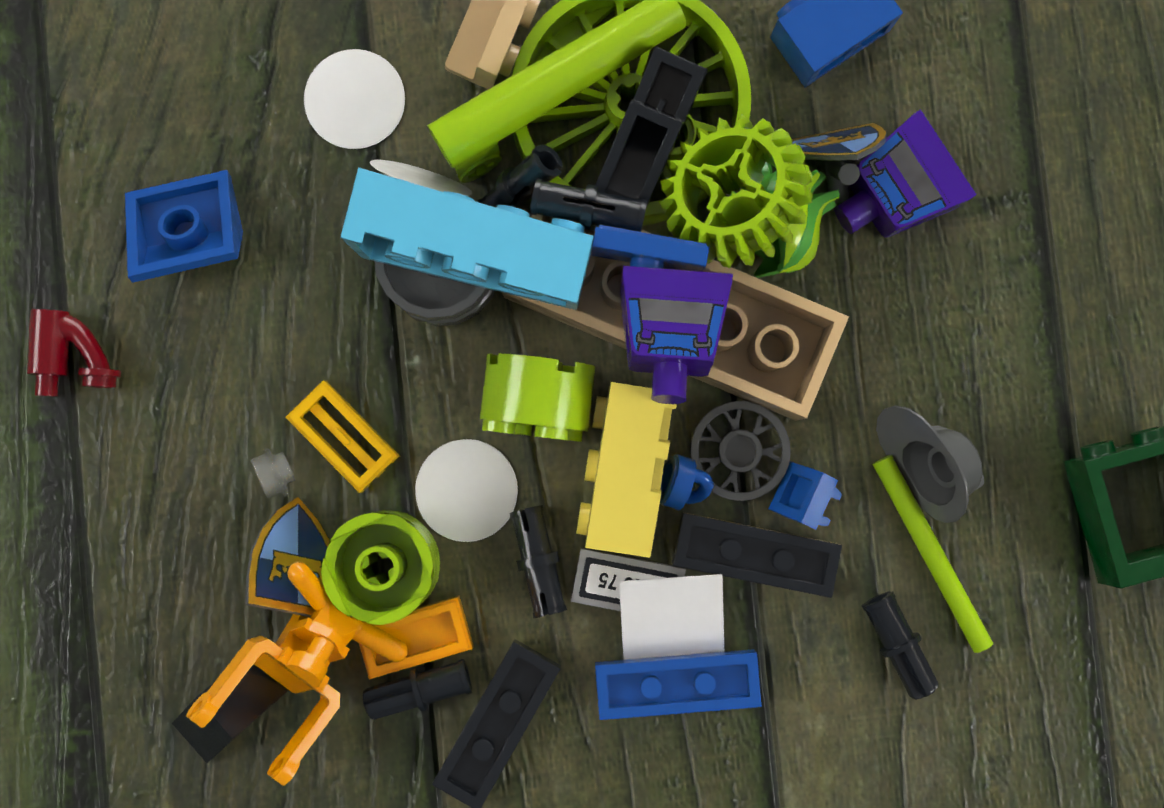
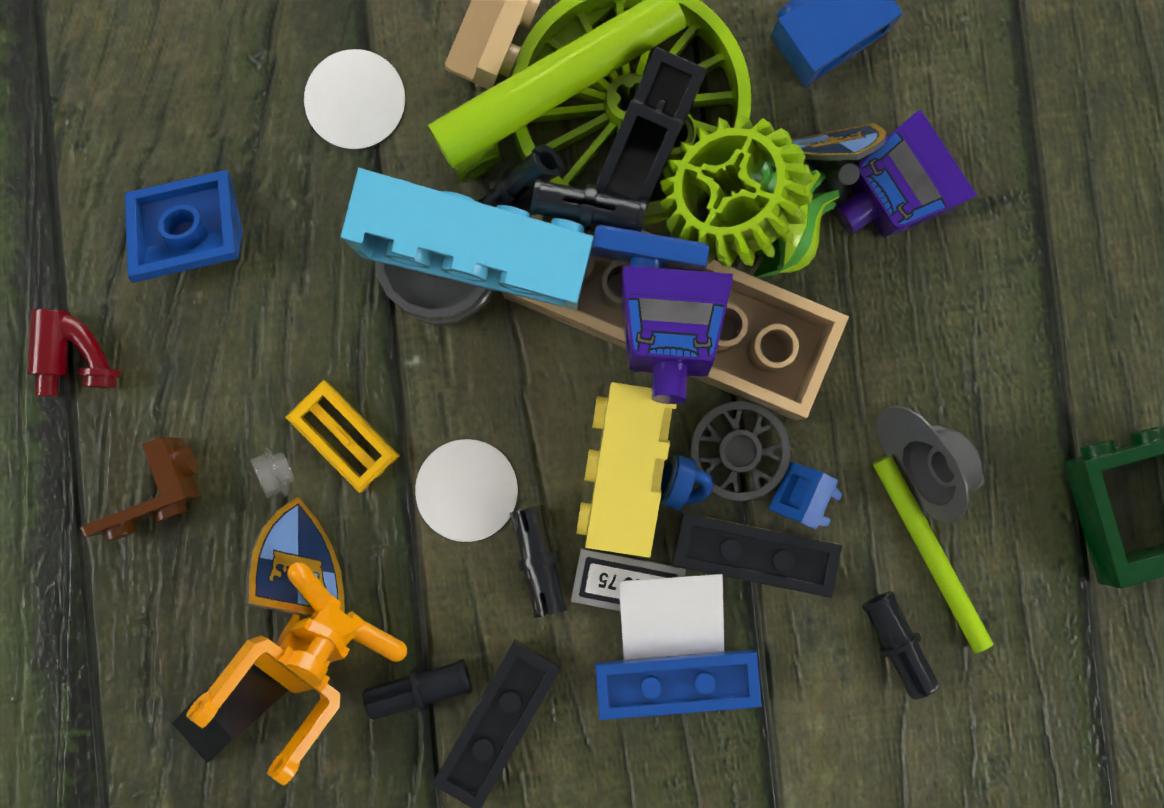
(173, 471): none -> reddish brown bracket
(373, 596): lime brick -> none
(419, 176): white sticker -> none
(429, 635): light orange tile -> none
(537, 393): lime brick -> none

